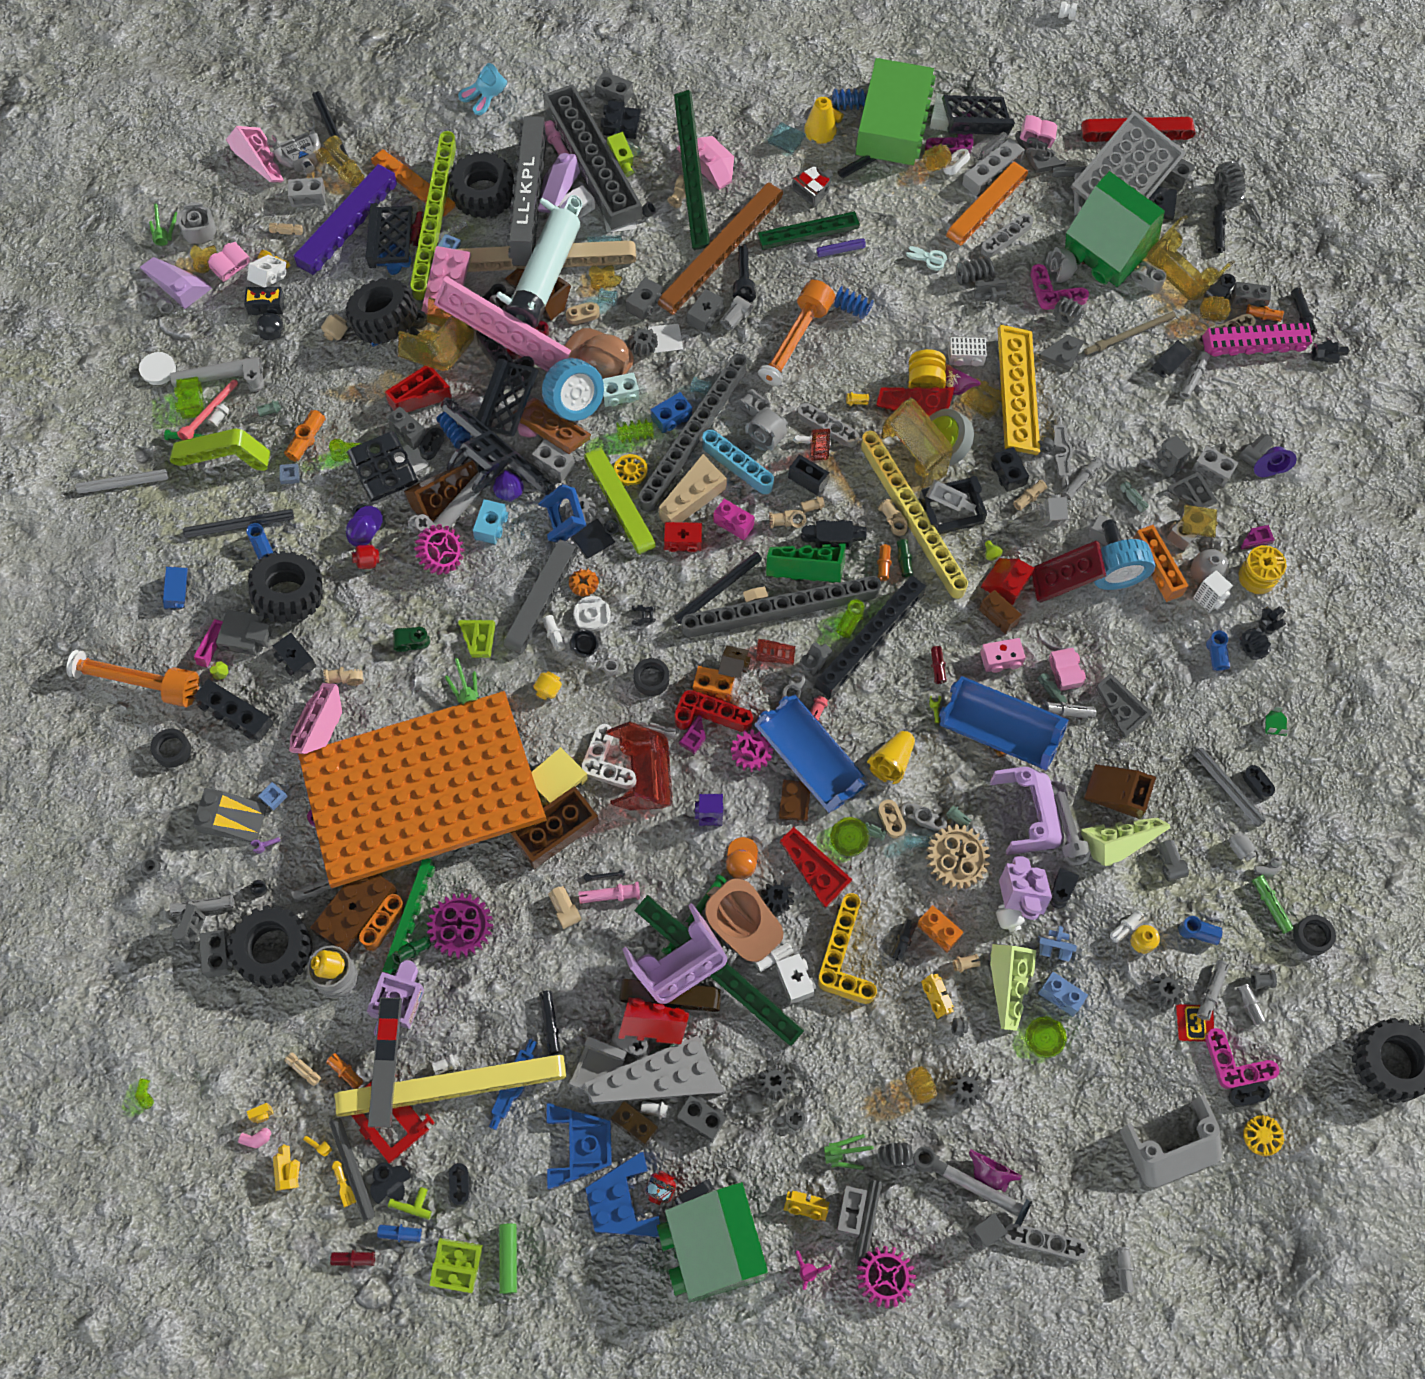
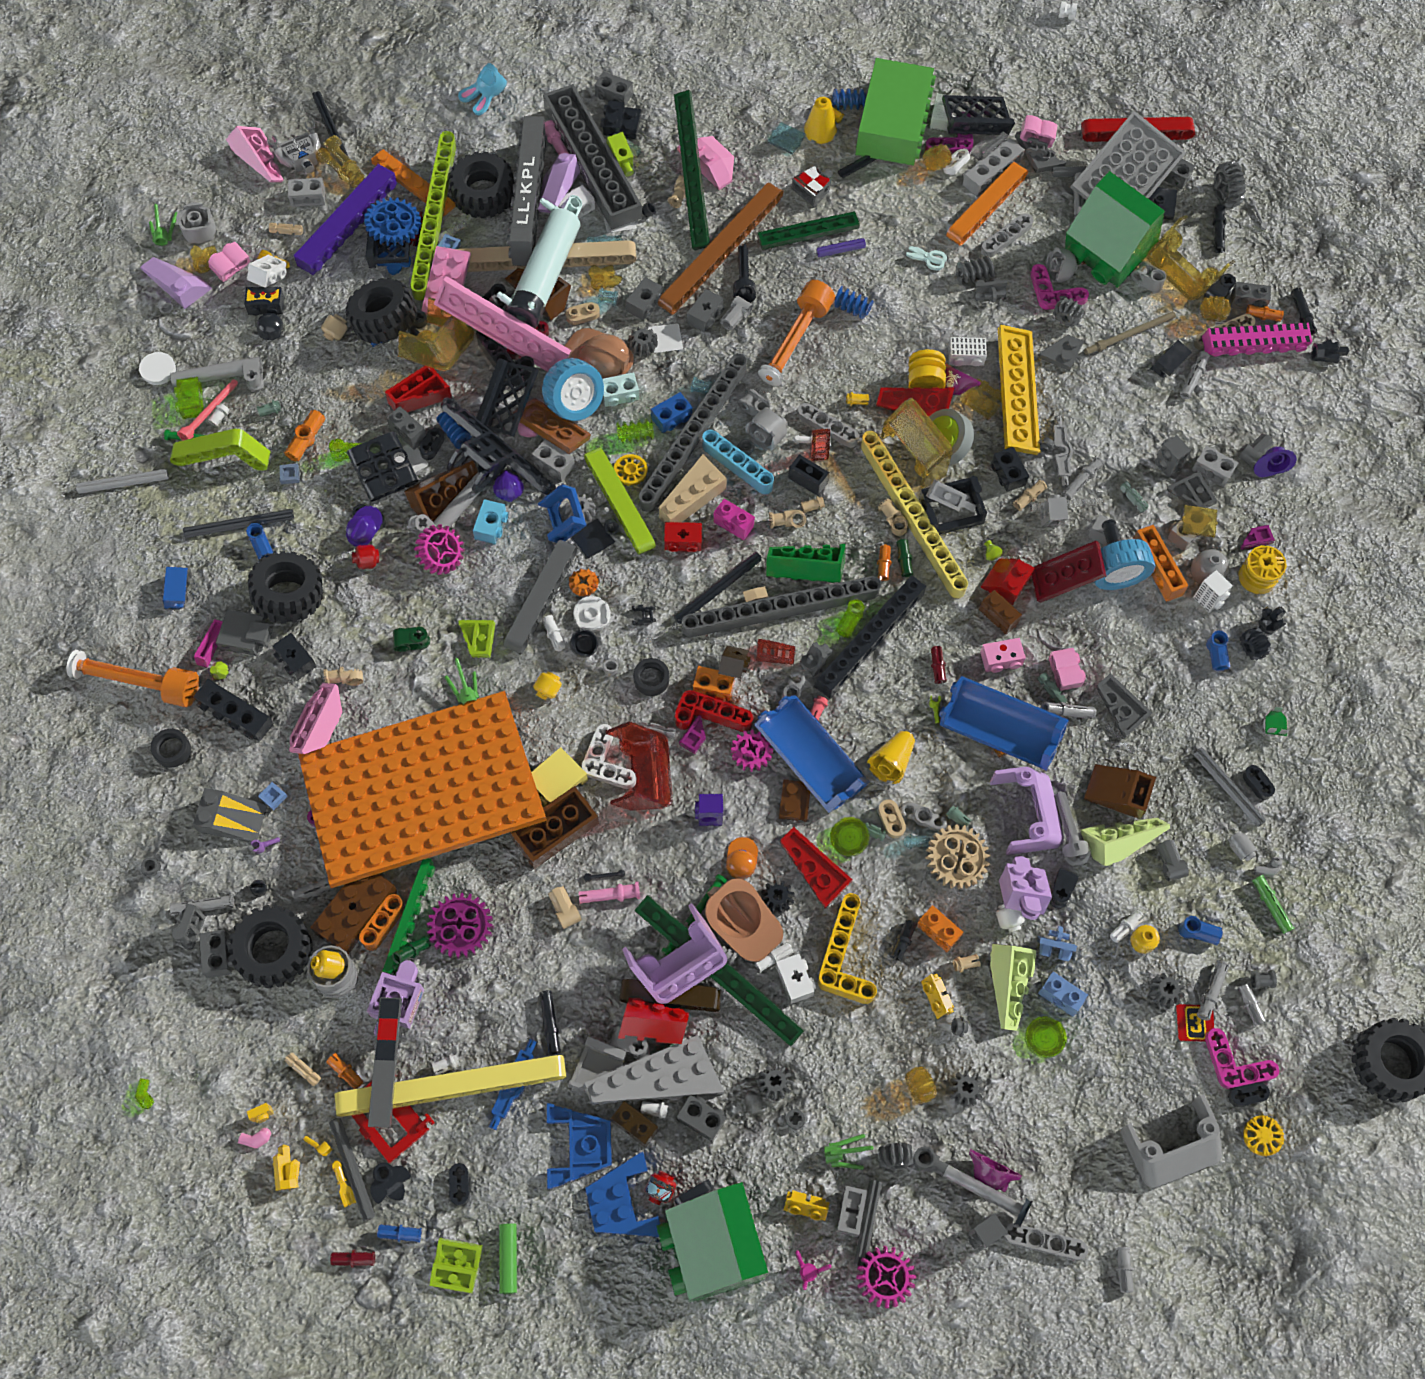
(392, 221): none -> blue gear
(415, 1209): lime piece -> none
(833, 533): black hinge -> none
(1321, 922): black tyre -> none

